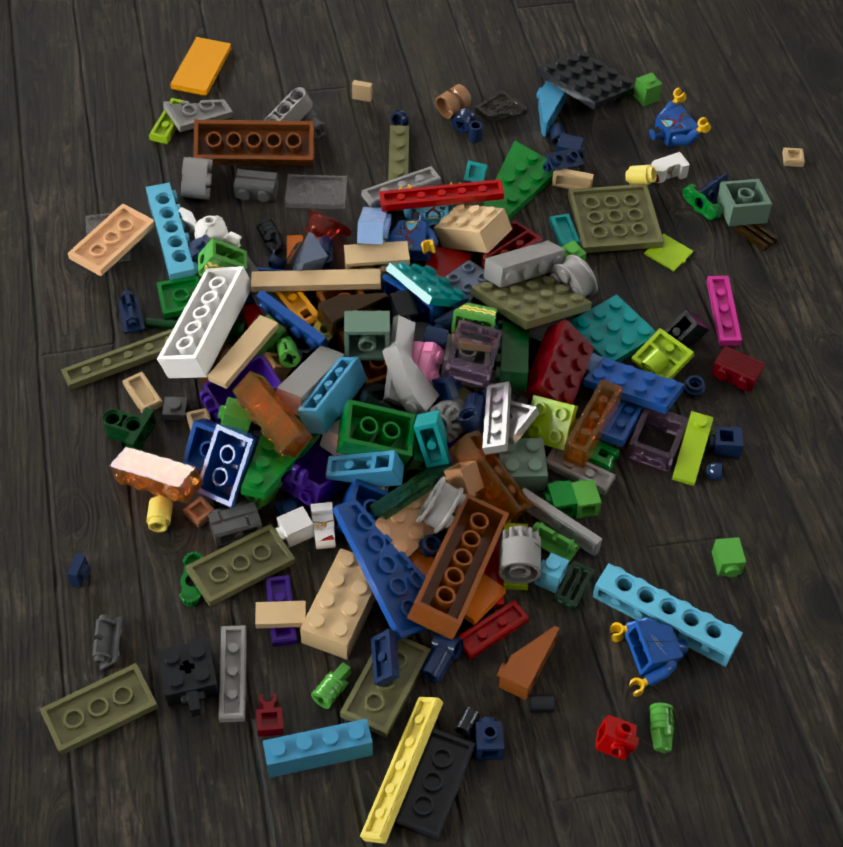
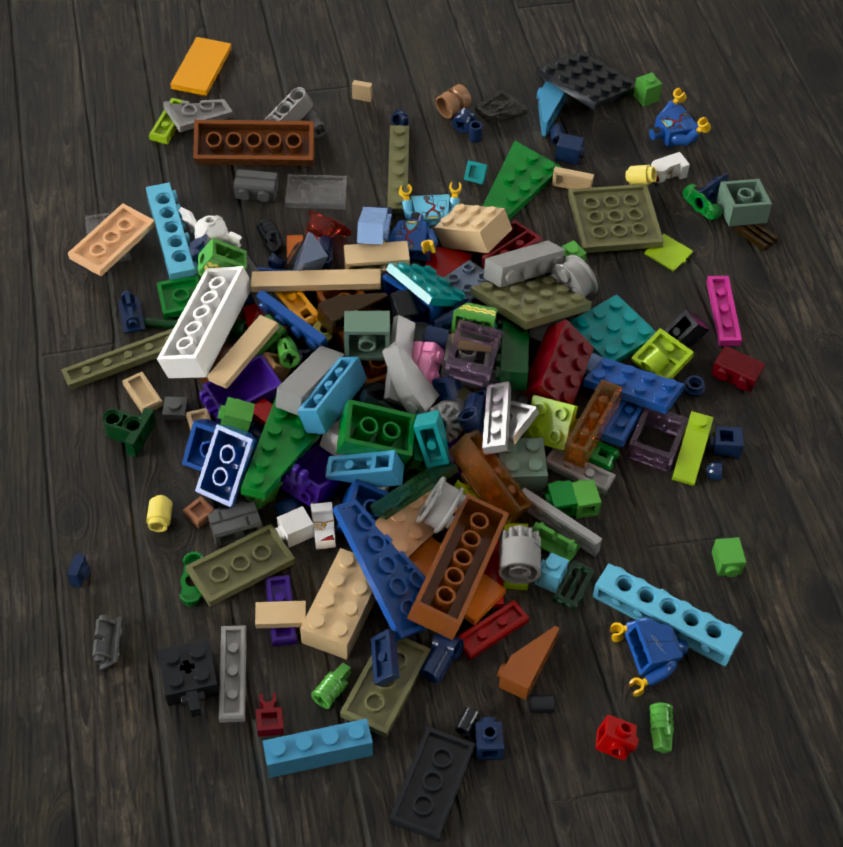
(98, 708): olive plate -> none
(156, 474): clear orange brick -> none
(196, 178): light grey brick -> none
(272, 415): clear orange brick -> none
(401, 770): light yellow tile -> none
(420, 178): light grey tile -> none
(433, 541): dark blue plate -> none
(441, 195): red plate -> none
(466, 476): medium nougat brick -> none
(562, 160): dark blue hinge -> none
(563, 229): teal tile -> none
(793, 157): tan tile -> none

